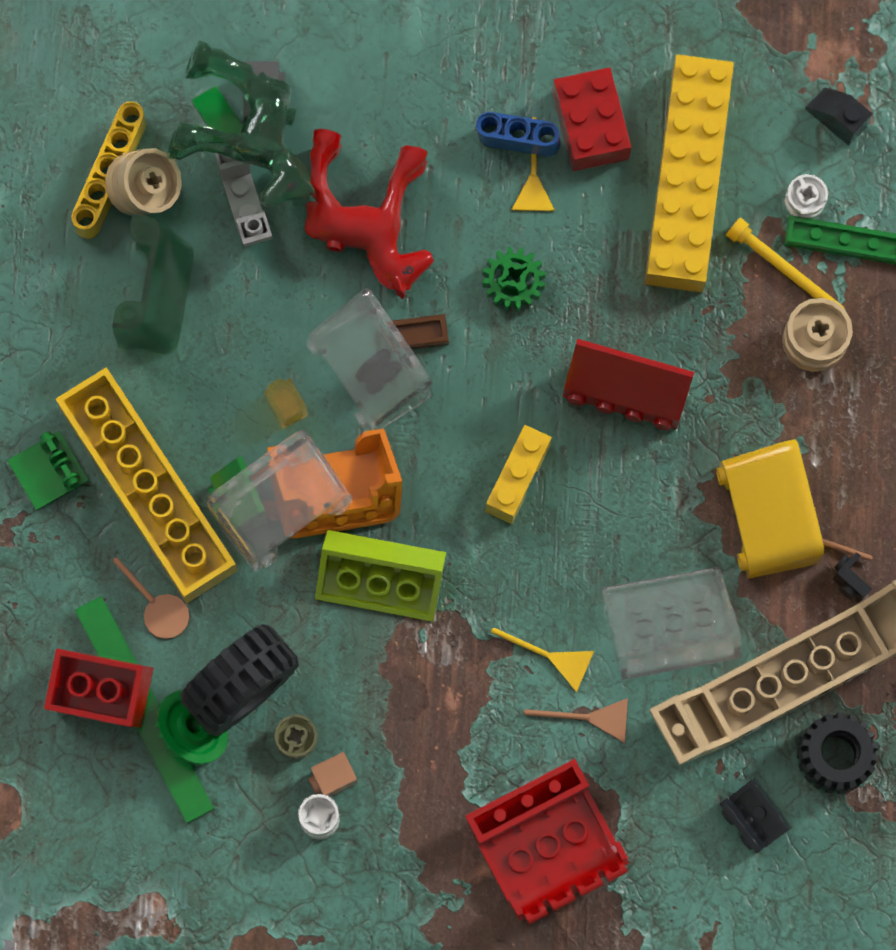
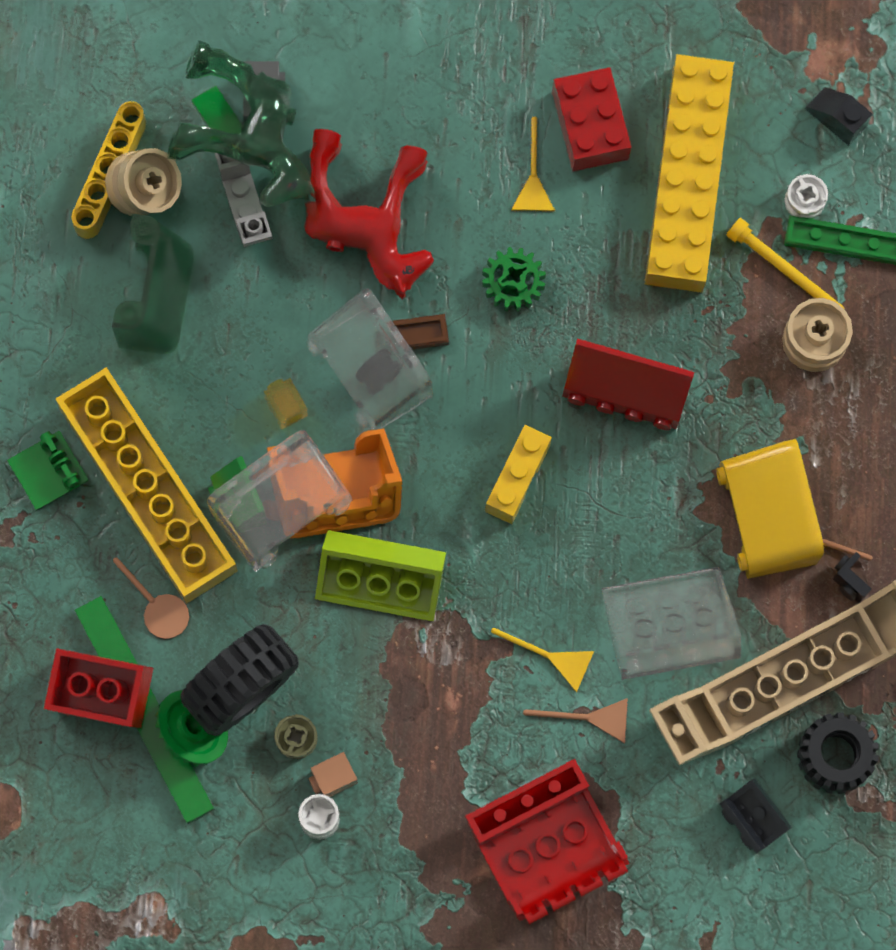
(507, 124): blue beam -> none

